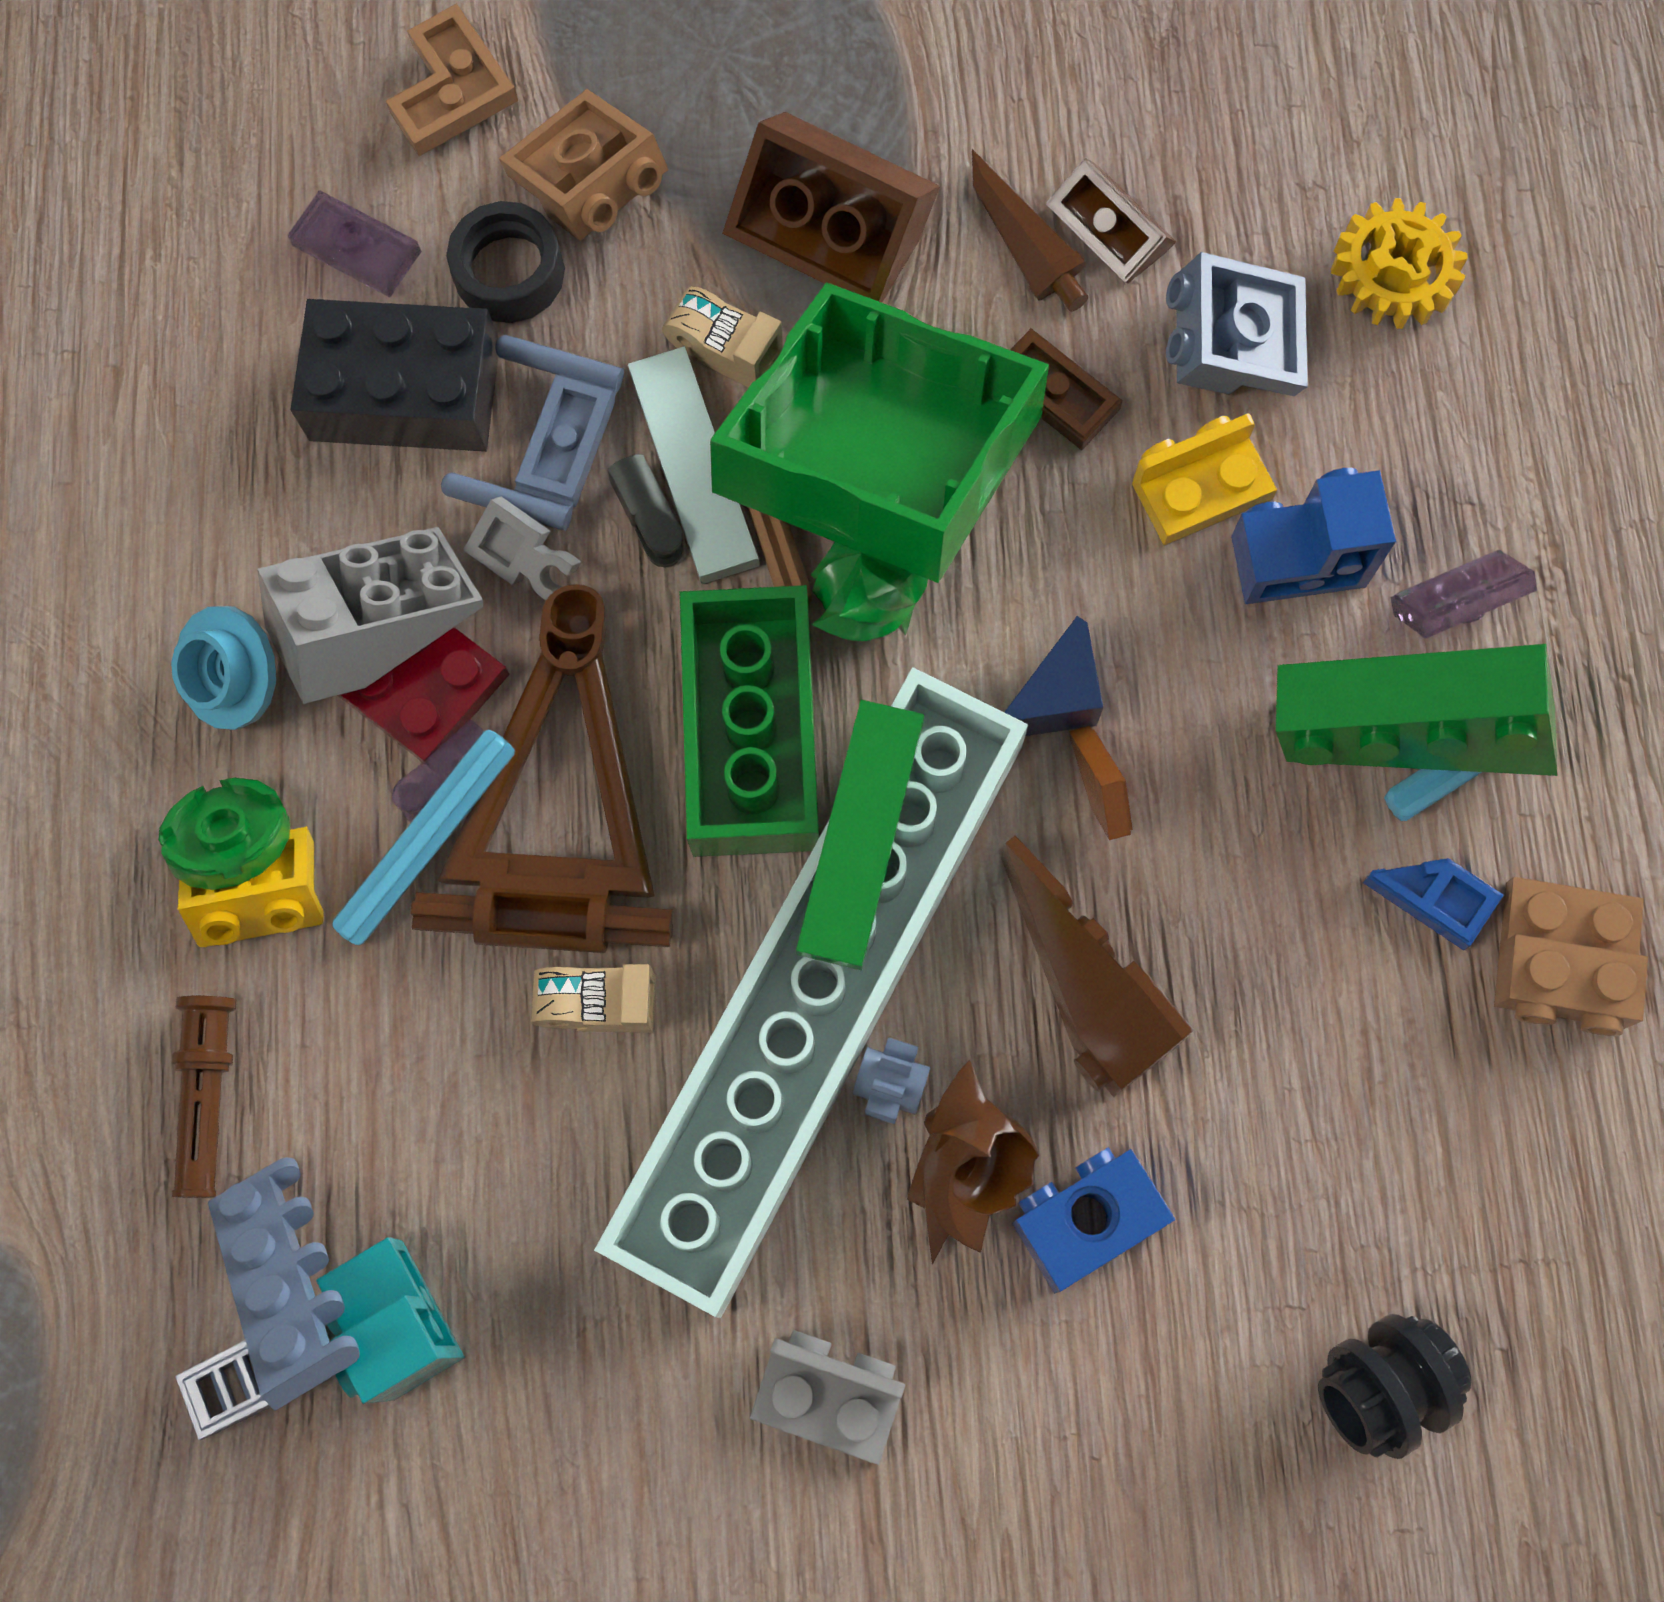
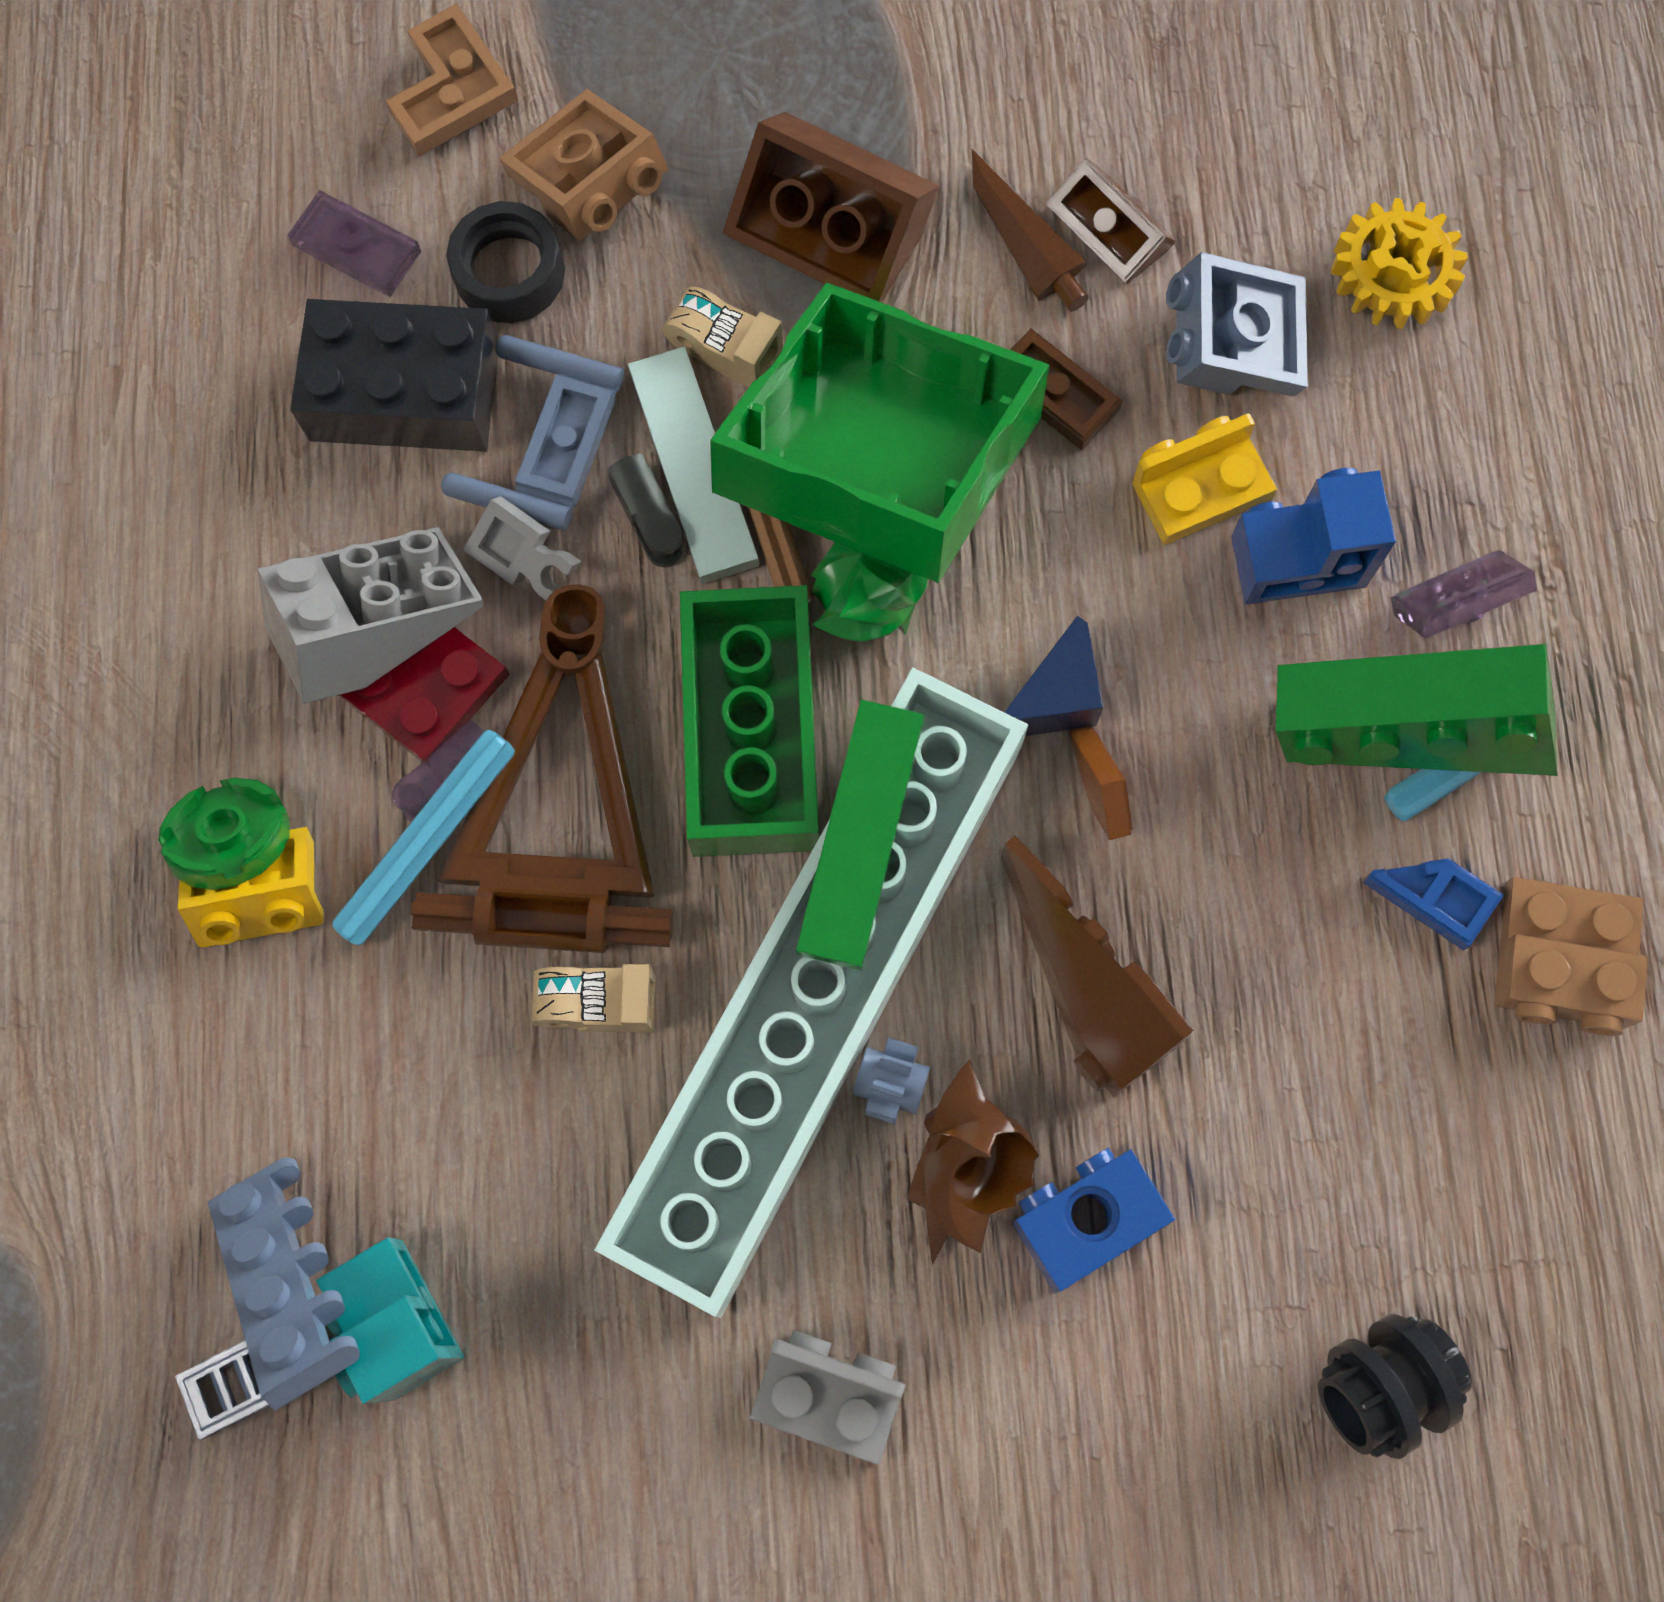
(197, 1177): reddish brown pin -> none
(224, 667): medium azure piece -> none

